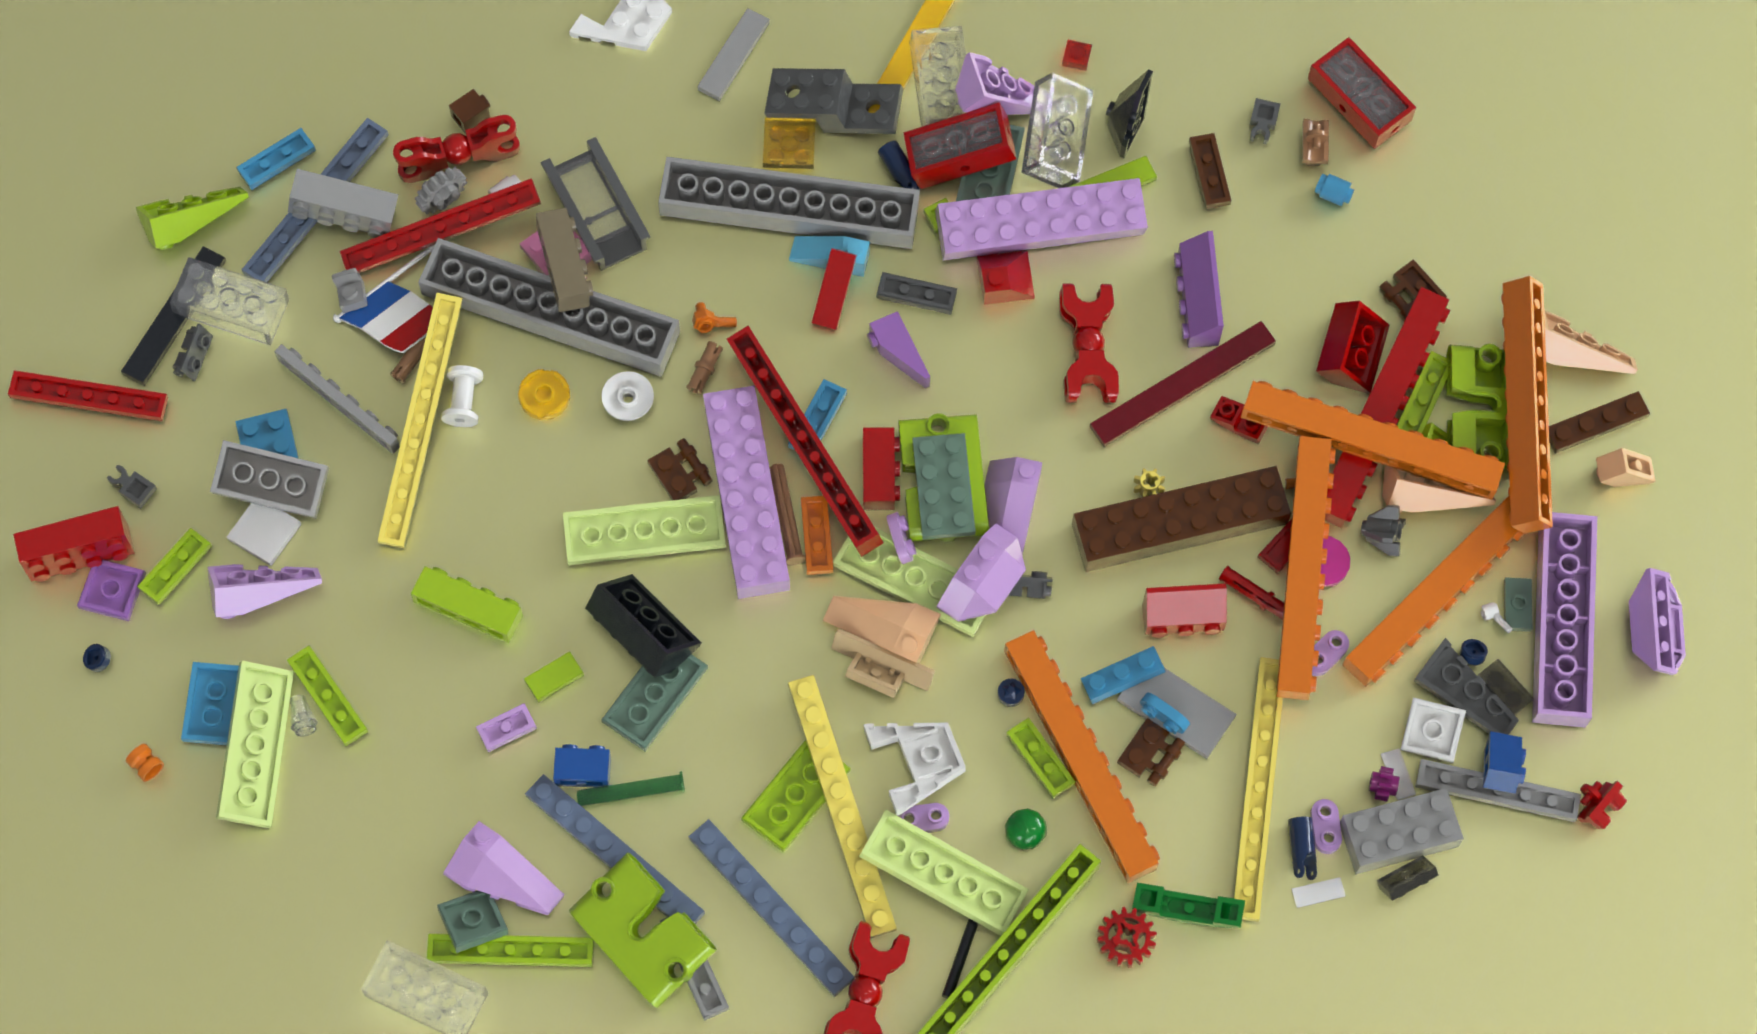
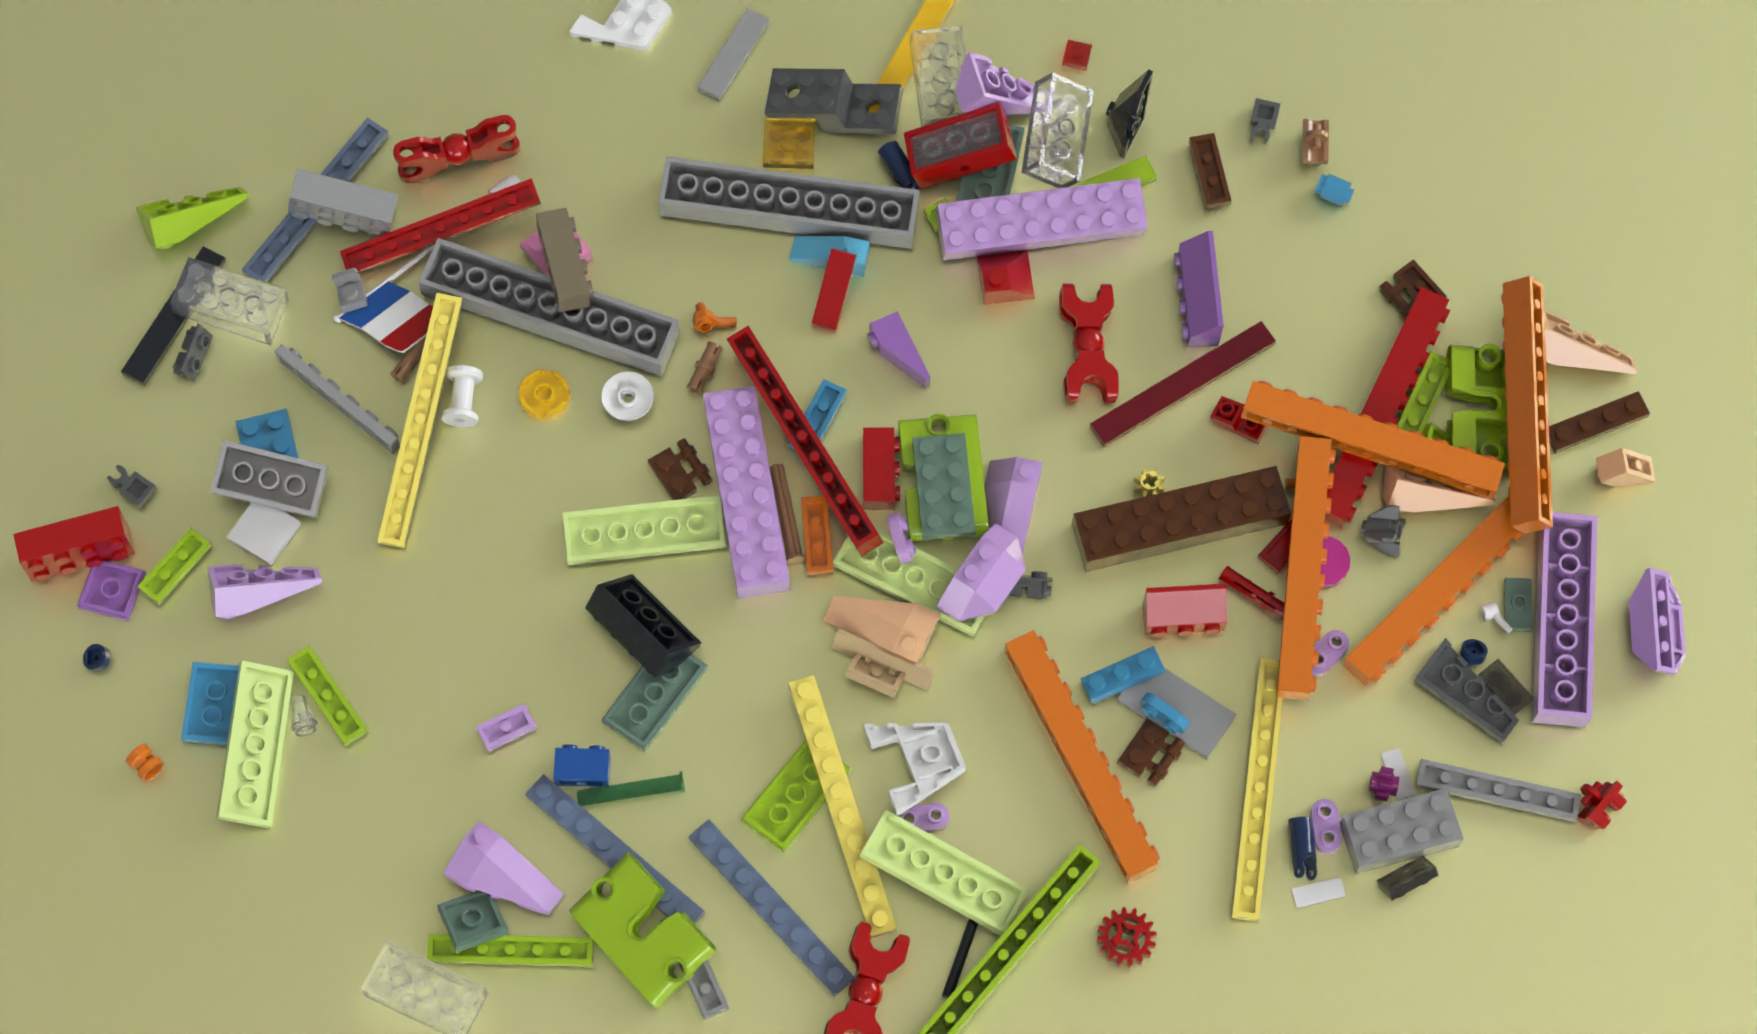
(88, 395): red plate -> none
(276, 158): dark azure plate -> none
(441, 190): light grey gear -> none
(466, 603): lime brick -> none
(470, 110): reddish brown brick -> none
(554, 677): lime tile -> none
(599, 206): piece -> none
(916, 293): dark grey tile -> none
(1011, 692): dark blue tile -> none
(1026, 829): green hair -> none
(1040, 758): lime plate -> none
(1188, 908): green slope -> none
(1353, 346): red slope -> none
(1361, 92): brick -> none
(1433, 730): white tile -> none
(1503, 762): blue brick -> none

